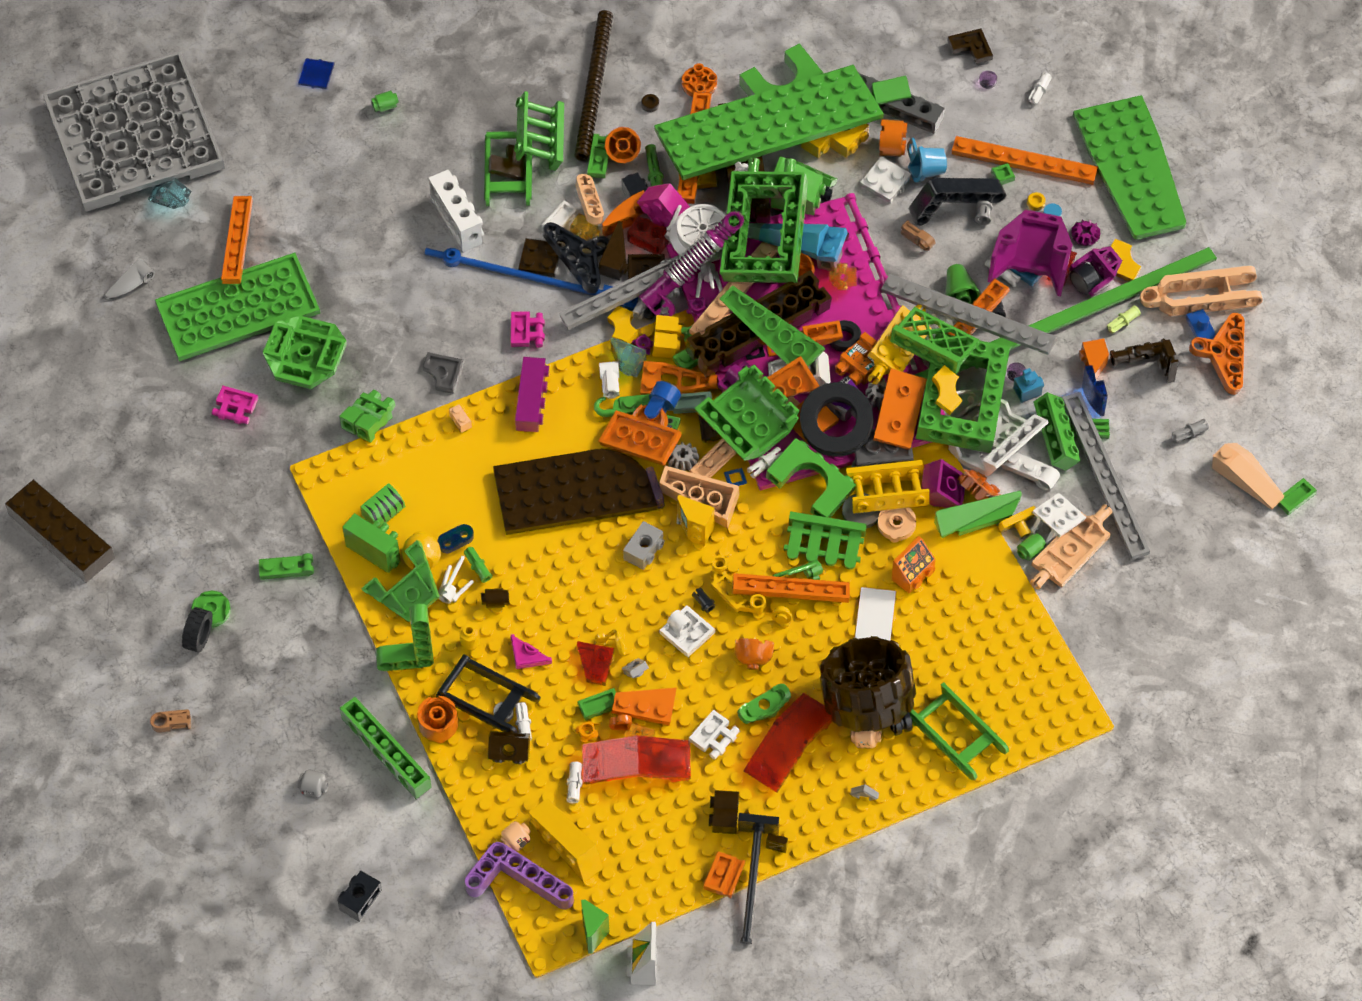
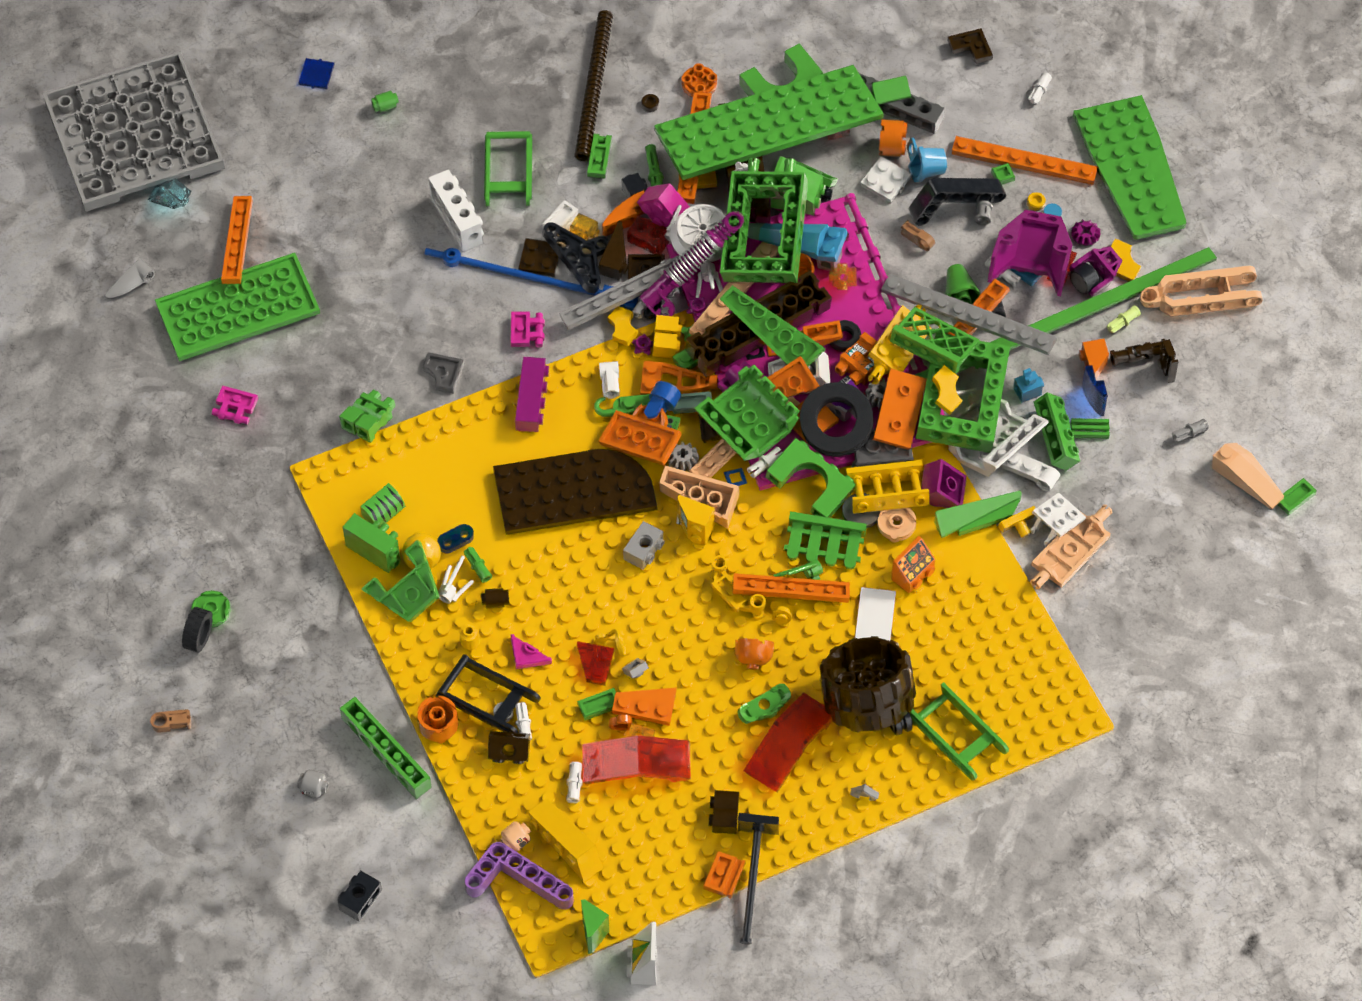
(59, 531): dark brown brick -> none
(286, 567): bright green plate -> none
(302, 336): bright green piece -> none
(409, 655): bright green beam -> none
(460, 418): light nougat piece -> none
(508, 166): dark brown tile -> none
(555, 127): bright green fence -> none
(587, 726): light orange plate -> none
(591, 198): light nougat beam -> none
(622, 144): orange cylinder -> none
(629, 357): clear light blue slope -> none
(655, 487): tile -> none
(686, 630): white plate -> none
(706, 603): black pin -> none
(708, 732): white plate -> none
(776, 843): dark brown tile -> none
(841, 142): yellow arch -> none
(865, 739): light nougat head -> none
(977, 484): orange hinge -> none
(988, 79): clear purple tile -> none
(1015, 370): clear purple tile -> none
(1031, 546): bright green brick -> none
(1106, 476): light grey plate -> none
(1200, 325): blue tile -> none
(1223, 360): orange beam -> none

